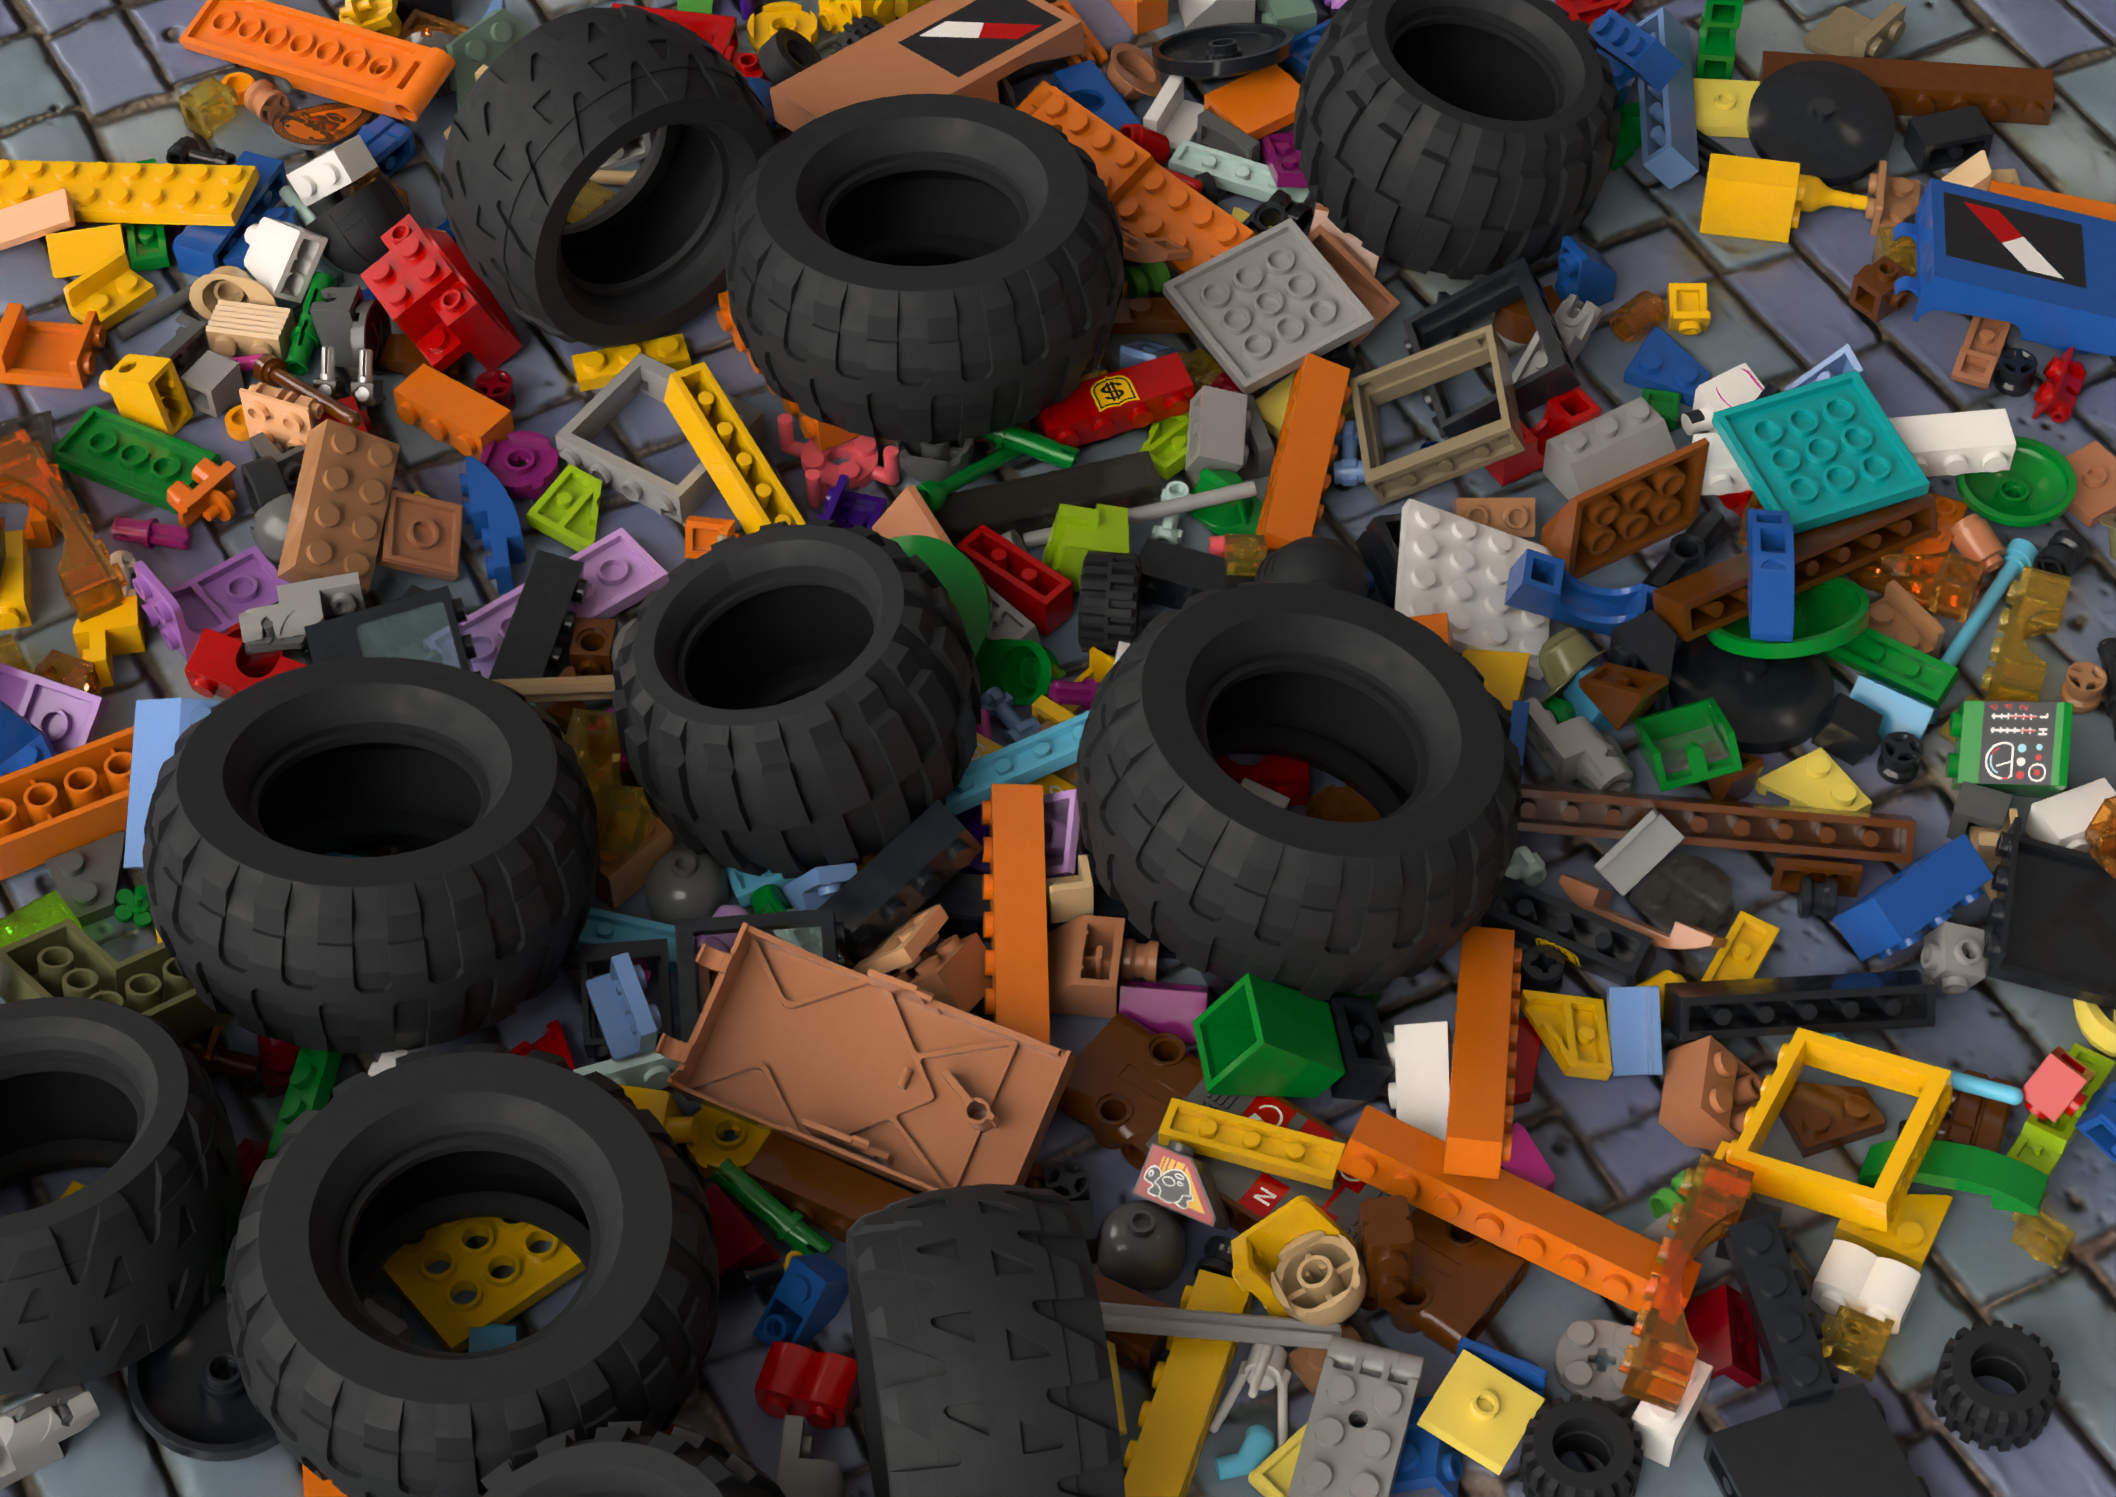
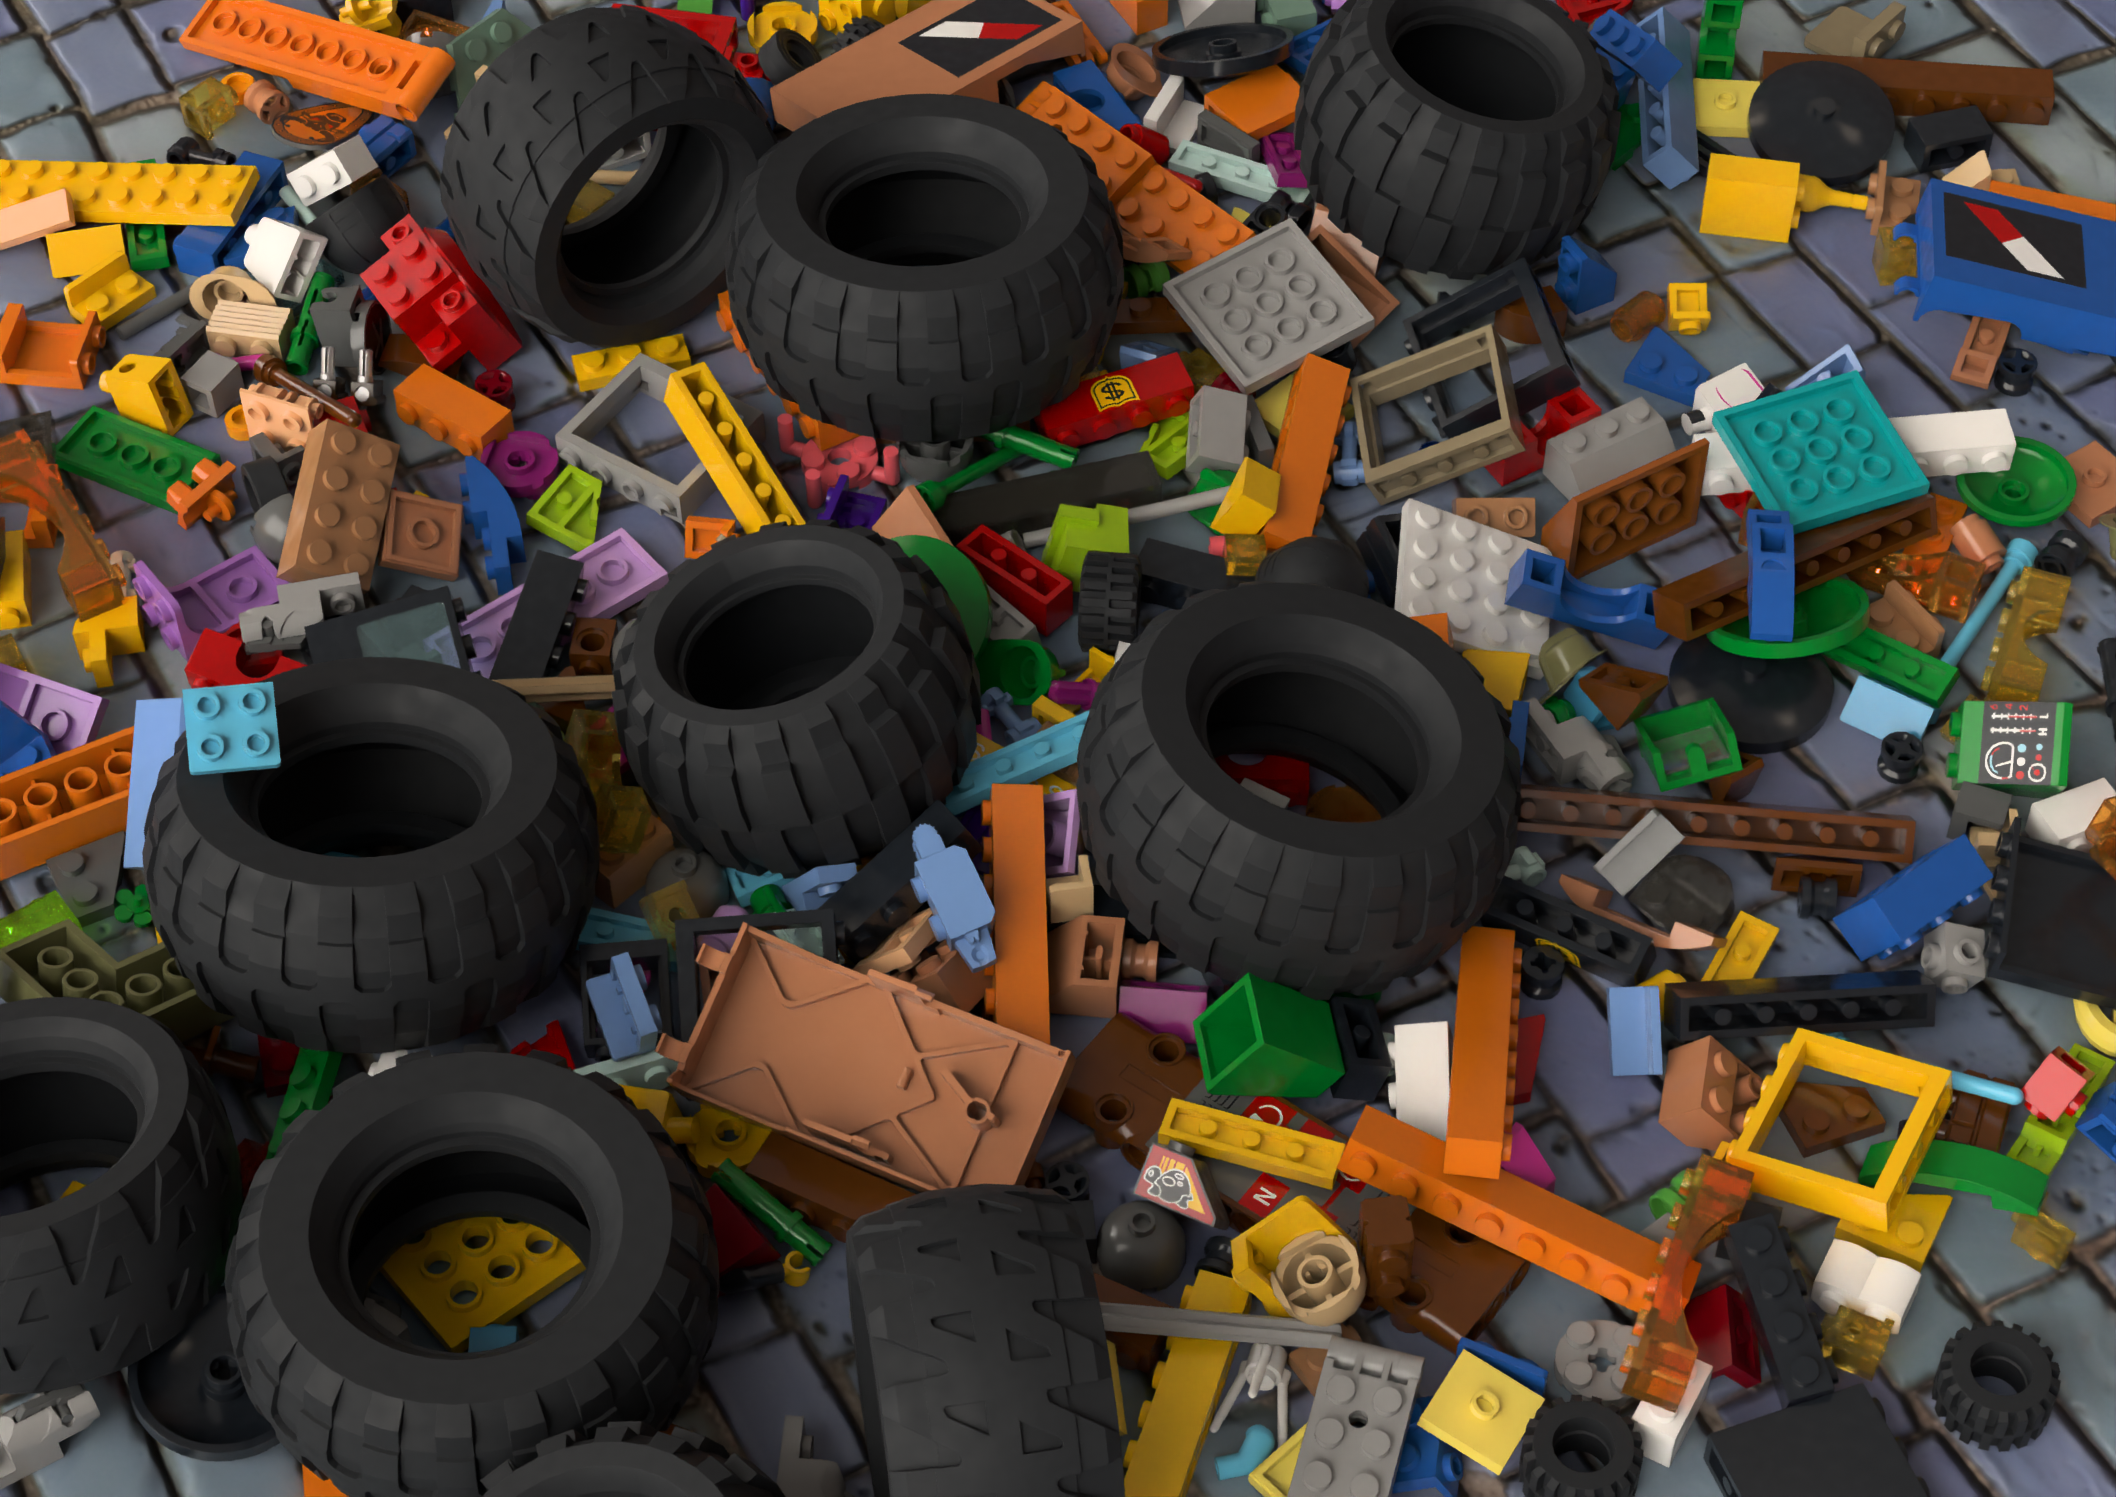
(70, 672): clear orange brick -> none
(151, 533): magenta axle -> none
(231, 728): none -> medium azure bracket
(657, 908): none -> clear yellow brick
(804, 1300): blue slope -> none
(807, 1385): red brick -> none
(955, 897): none -> medium blue hinge
(1168, 530): light aqua bar -> none
(1249, 500): none -> yellow slope
(1571, 1031): yellow wing -> none
(1576, 326): light grey plate -> none
(1645, 645): black slope -> none
(1665, 404): green tile -> none
(1691, 549): black piece -> none
(1814, 783): light yellow wing -> none
(1847, 729): black brick -> none
(1874, 289): reddish brown brick -> none
(2061, 385): red hinge -> none
(2084, 686): medium nougat wheel -> none

